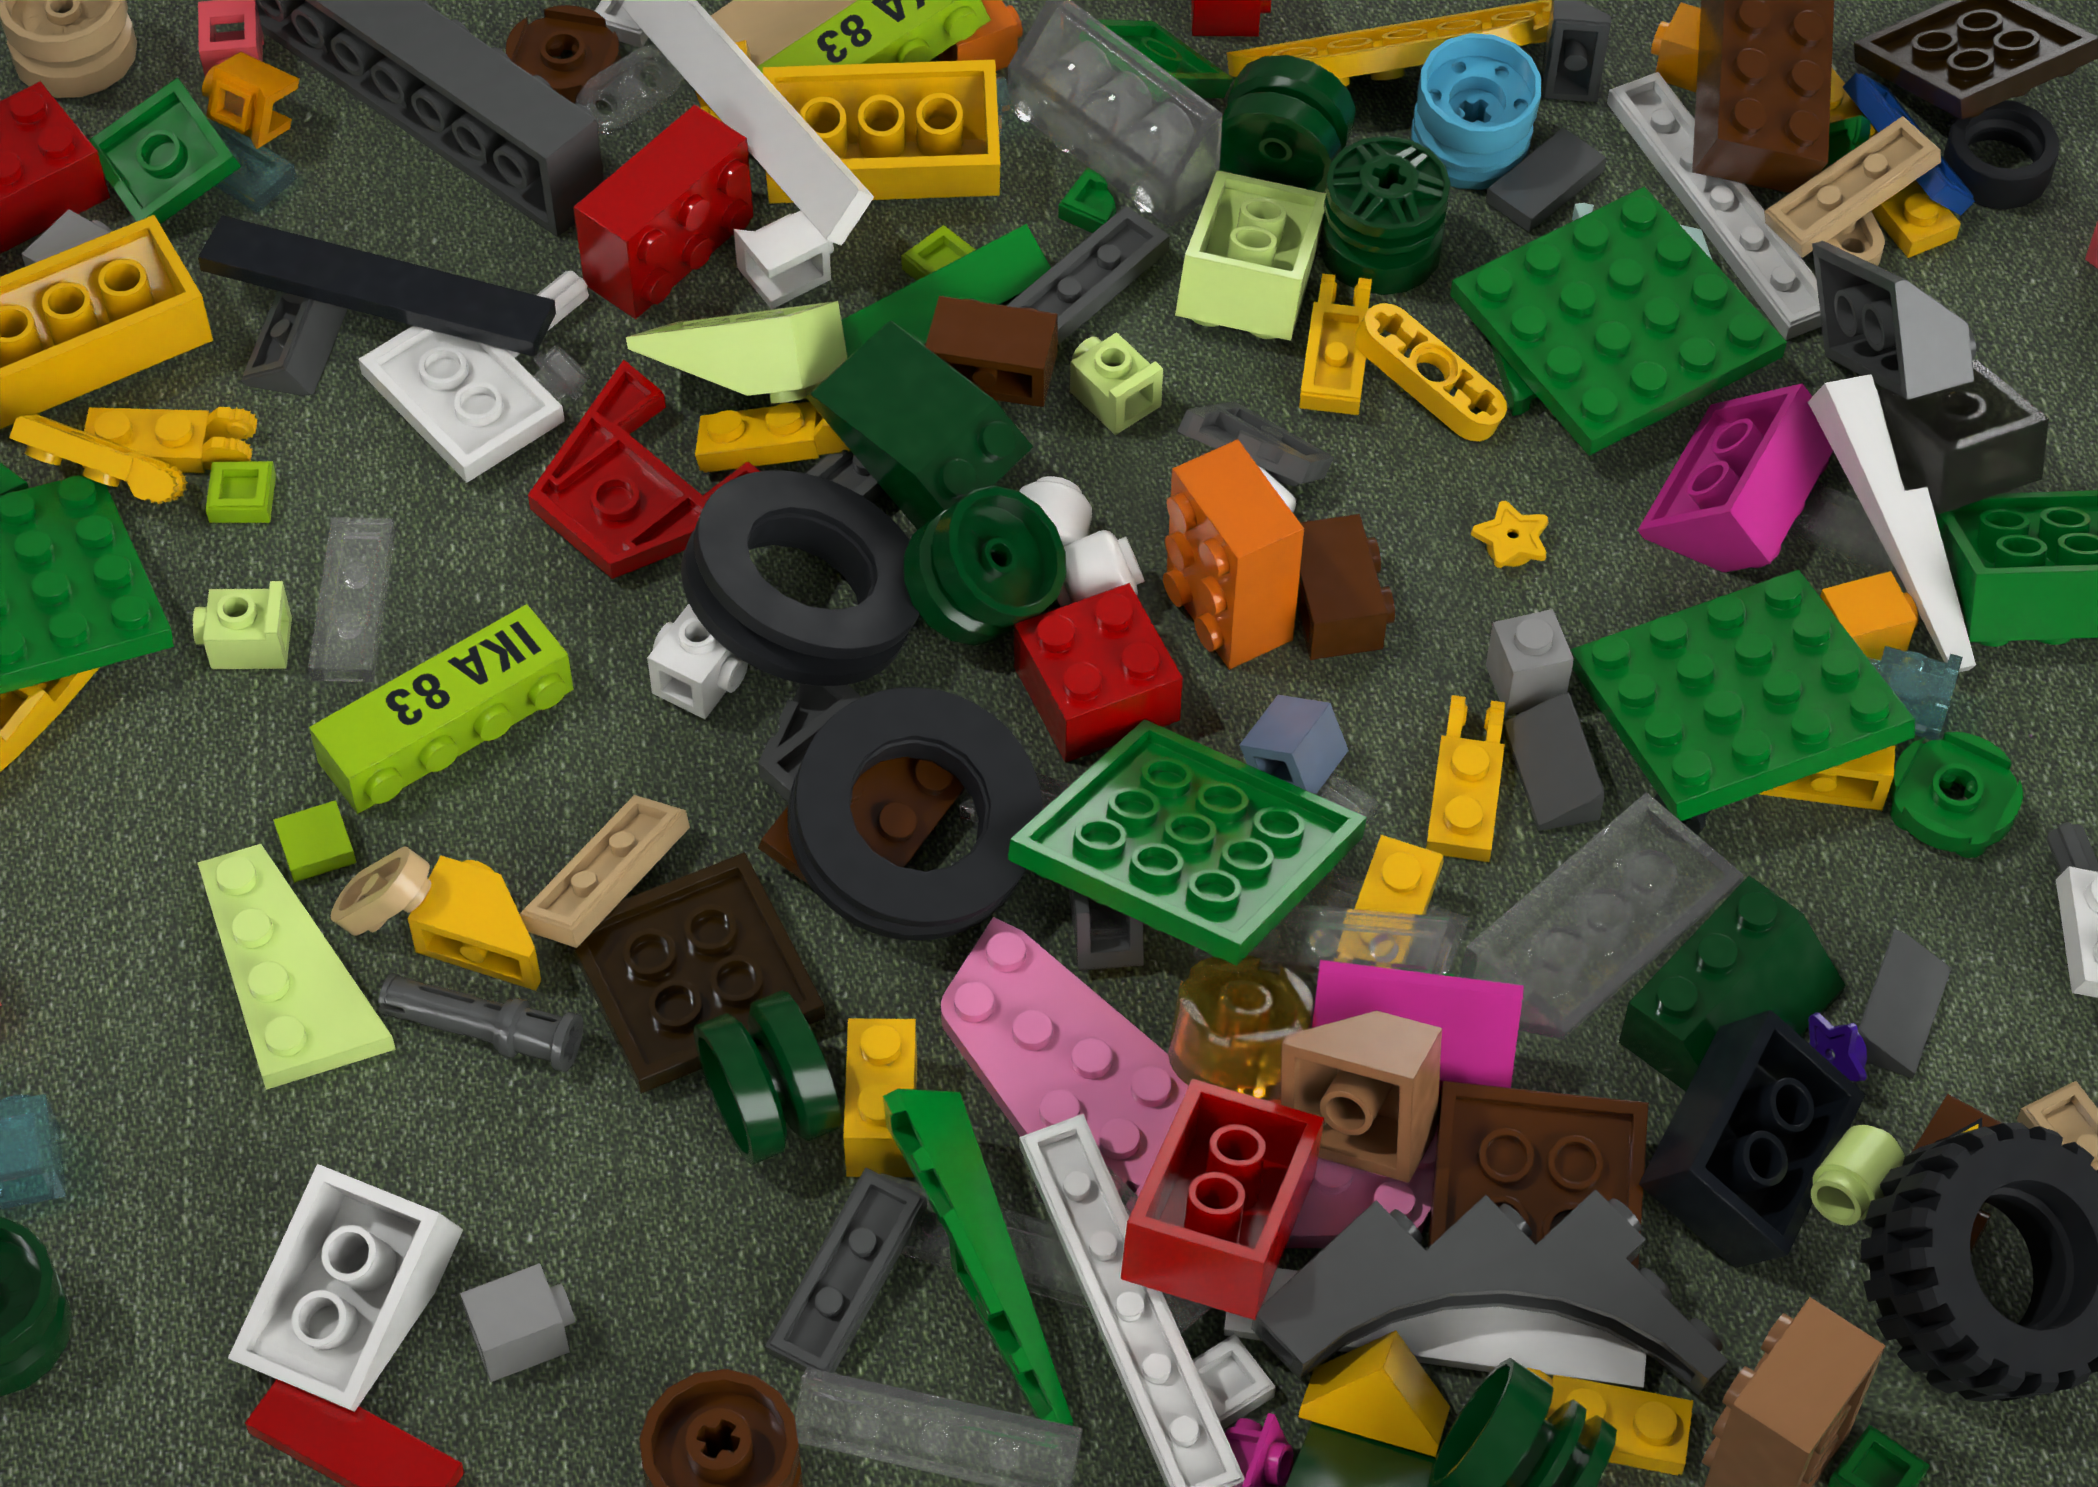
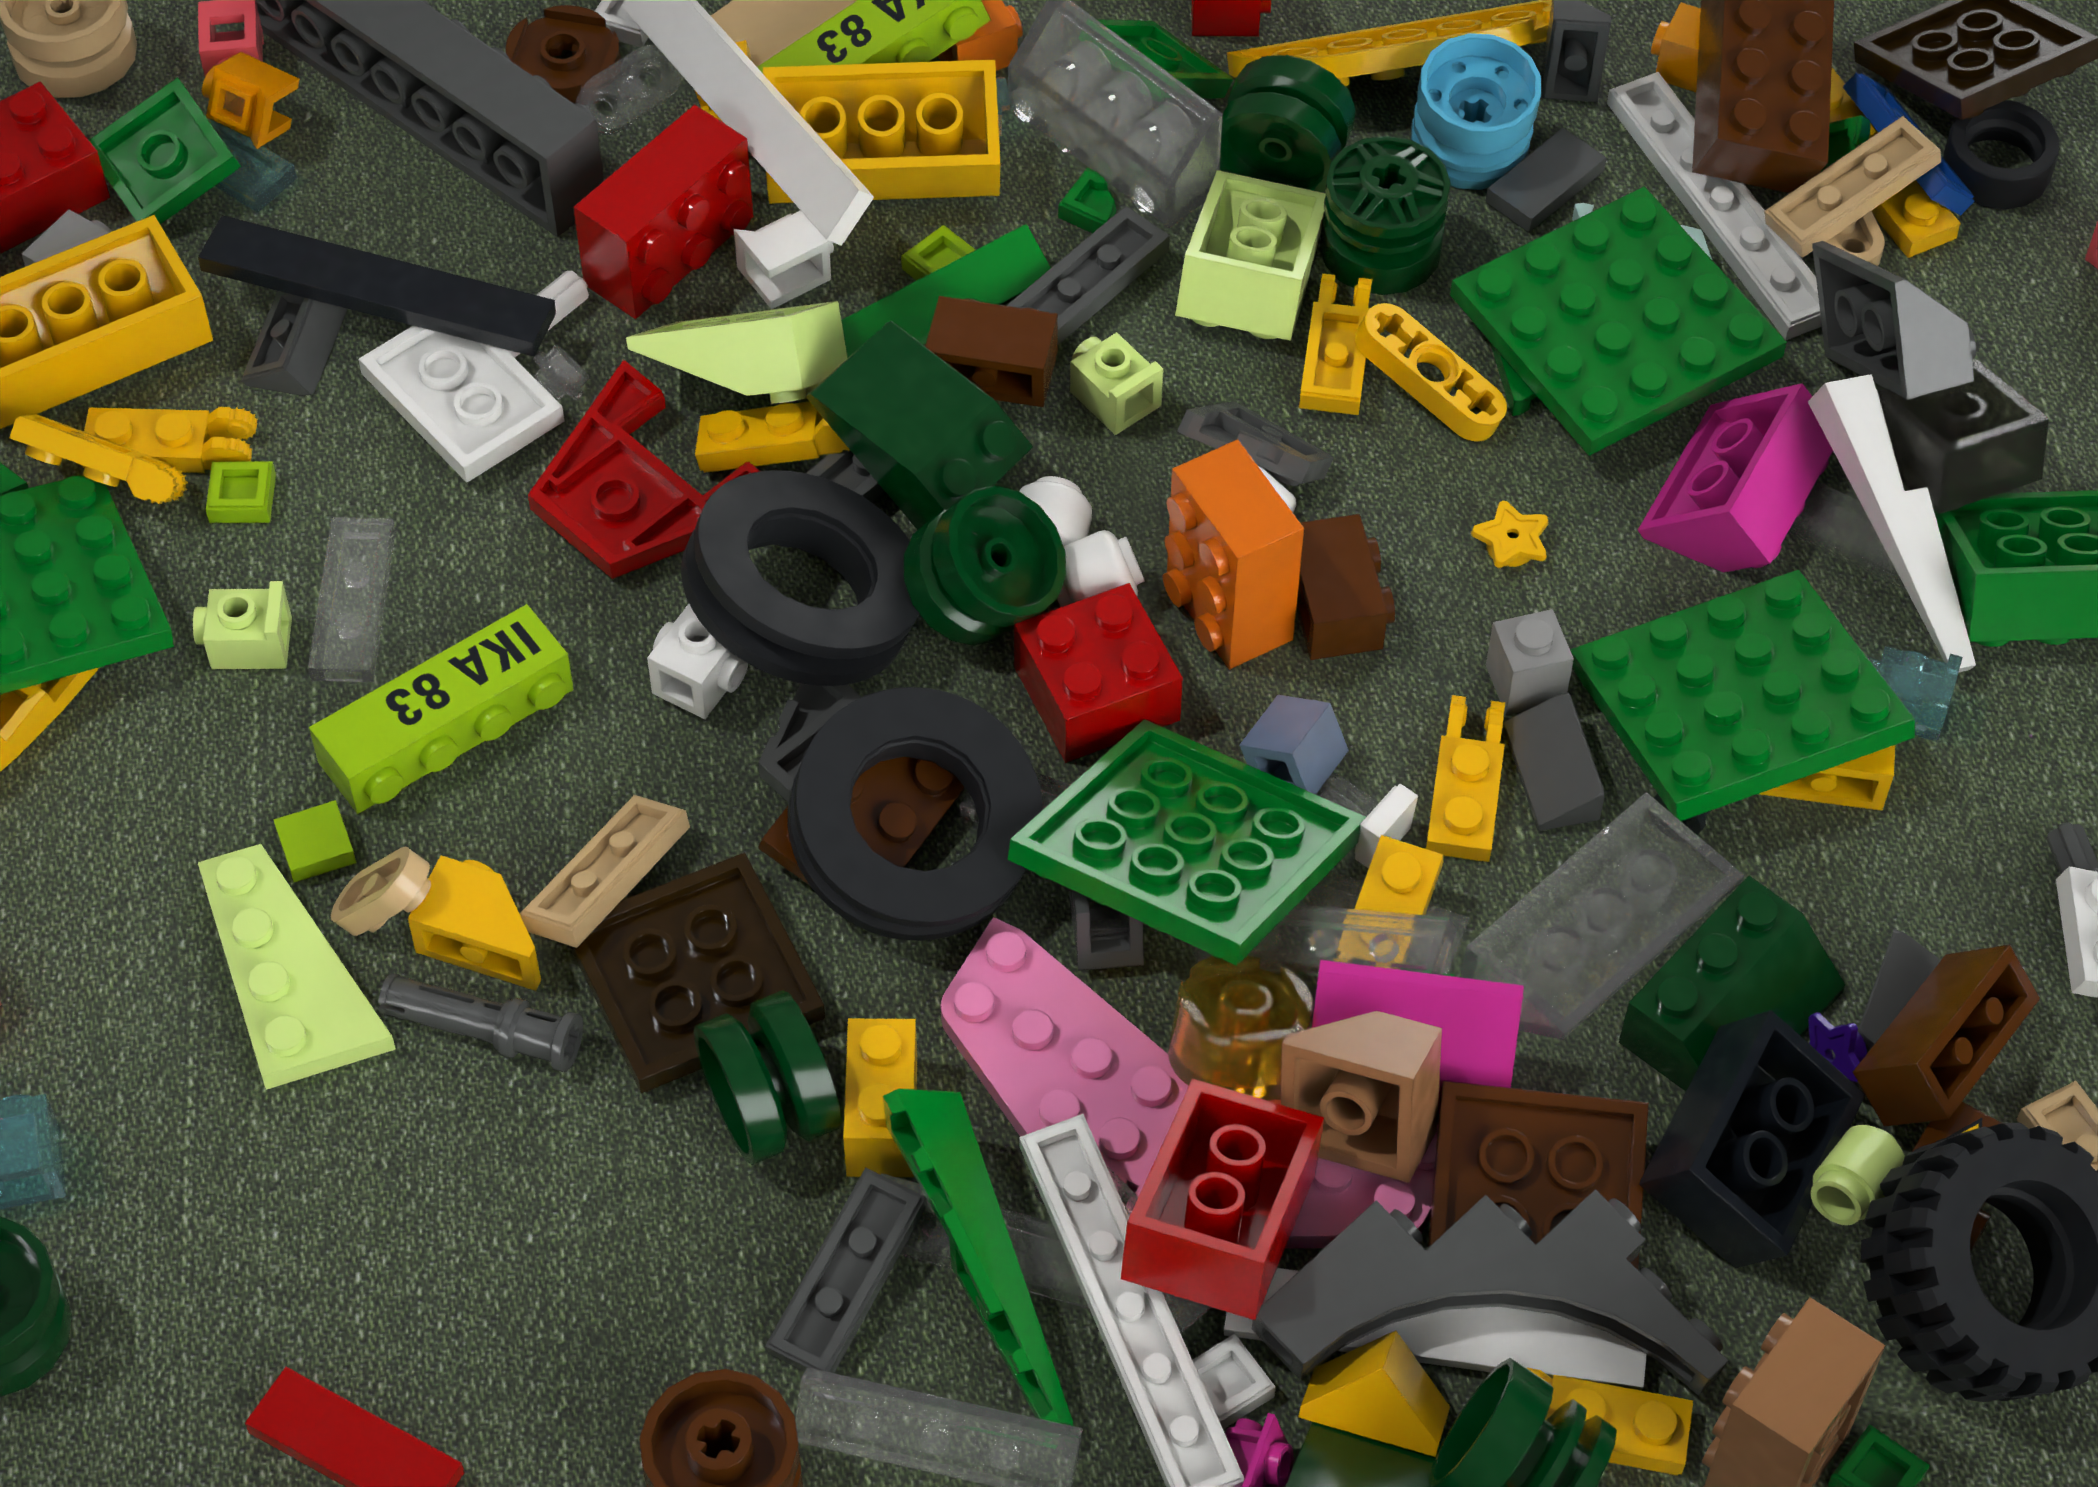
(344, 1287): white slope -> none
(518, 1321): light grey brick -> none
(1389, 818): none -> white tile
(1874, 612): light orange brick -> none
(1946, 1036): none -> reddish brown brick
(1948, 823): green plate -> none

